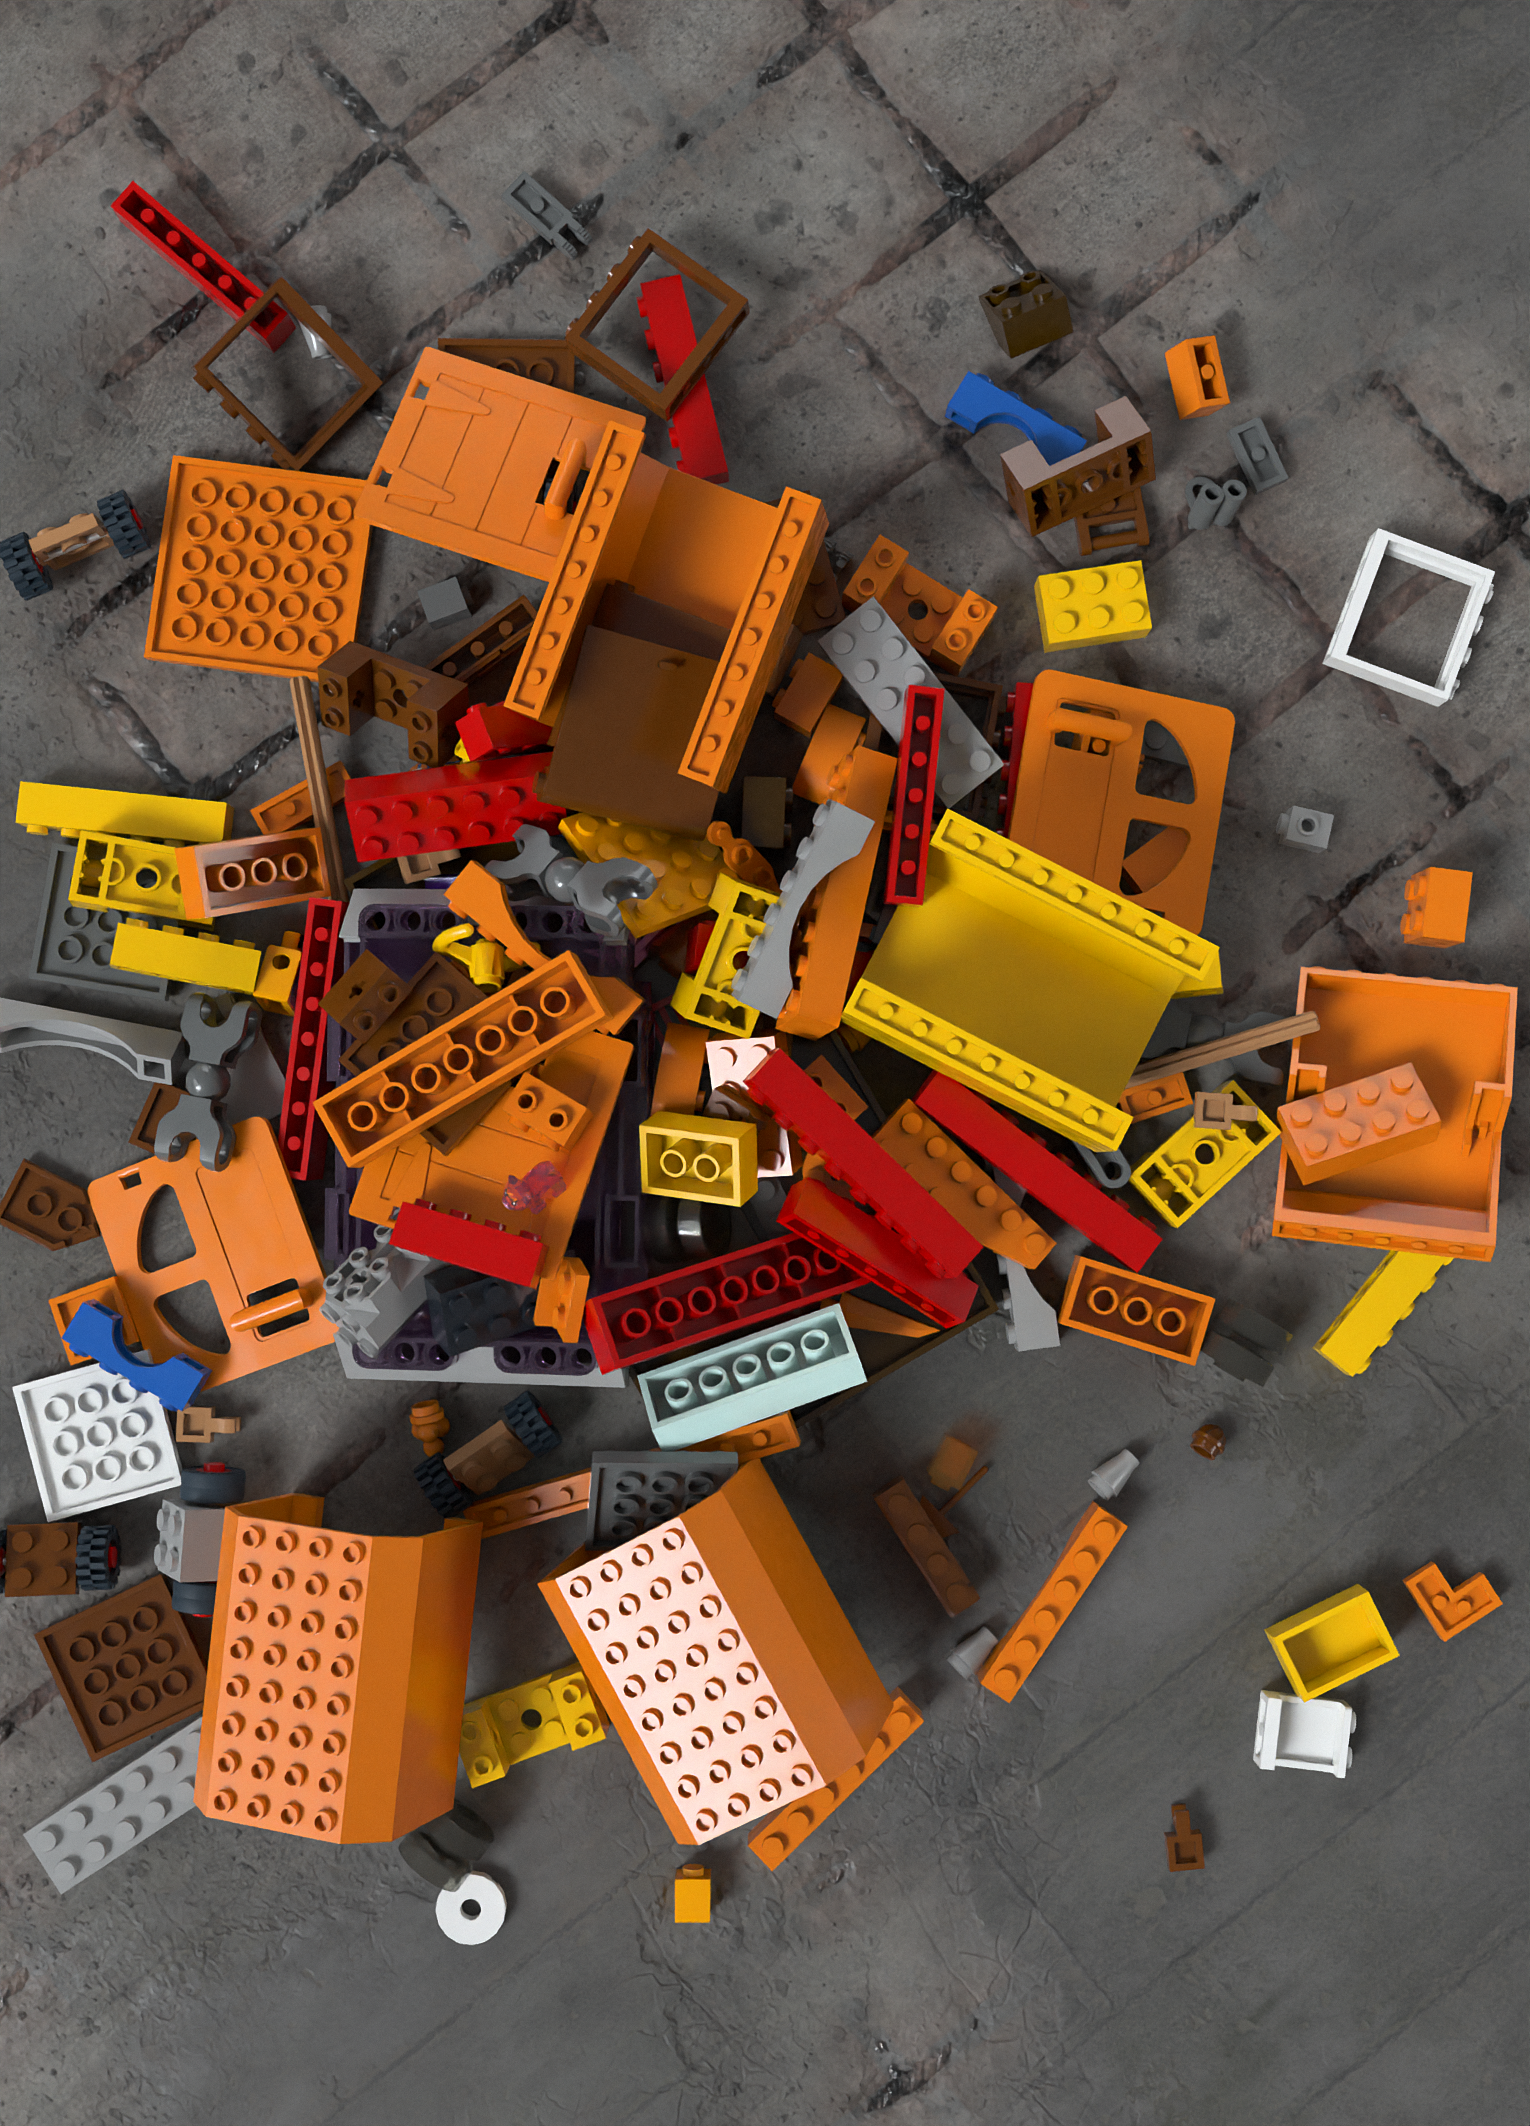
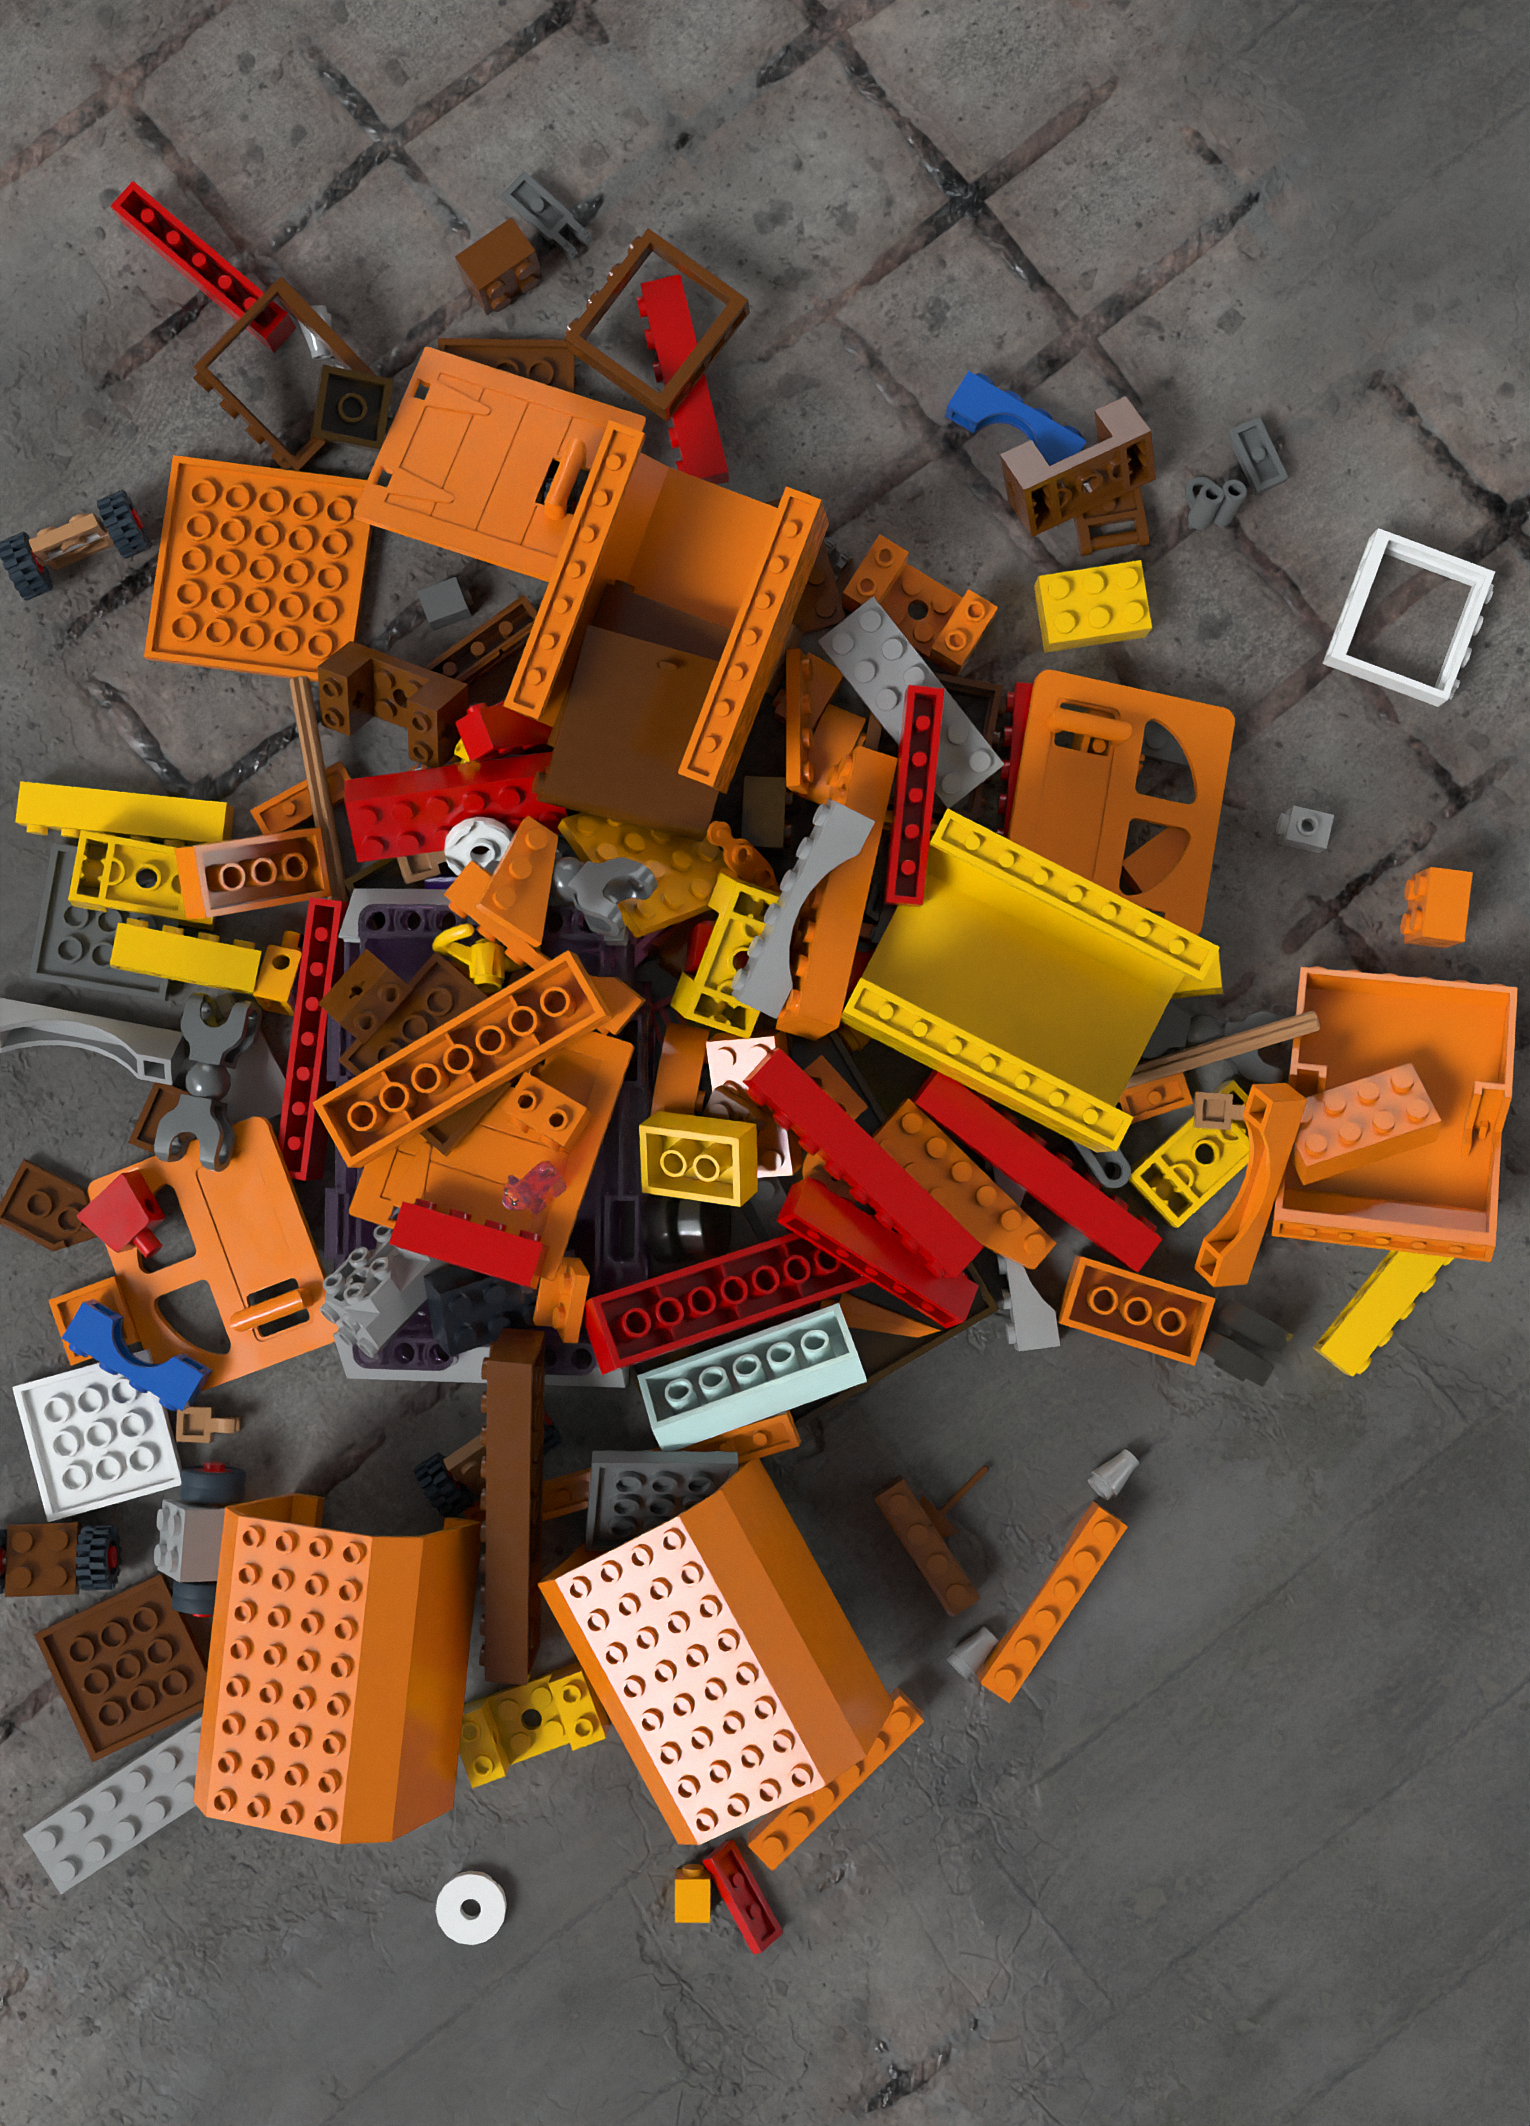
(125, 1215): none -> torso
(351, 408): none -> dark brown brick
(428, 1425): orange piece -> none
(445, 1846): clear smoke wheel -> none
(474, 833): none -> white tile
(499, 267): none -> reddish brown brick
(512, 1504): none -> reddish brown brick
(522, 882): none -> orange wing
(743, 1896): none -> red plate
(798, 734): none -> orange plate
(951, 1462): clear orange brick -> none
(1026, 313): dark brown slope -> none
(1183, 1845): reddish brown plate -> none
(1197, 377): orange brick -> none
(1208, 1441): reddish brown plate -> none
(1272, 1125): none -> orange arch
(1303, 1734): white panel -> none
(1331, 1642): yellow piece -> none
(1449, 1608): orange plate -> none

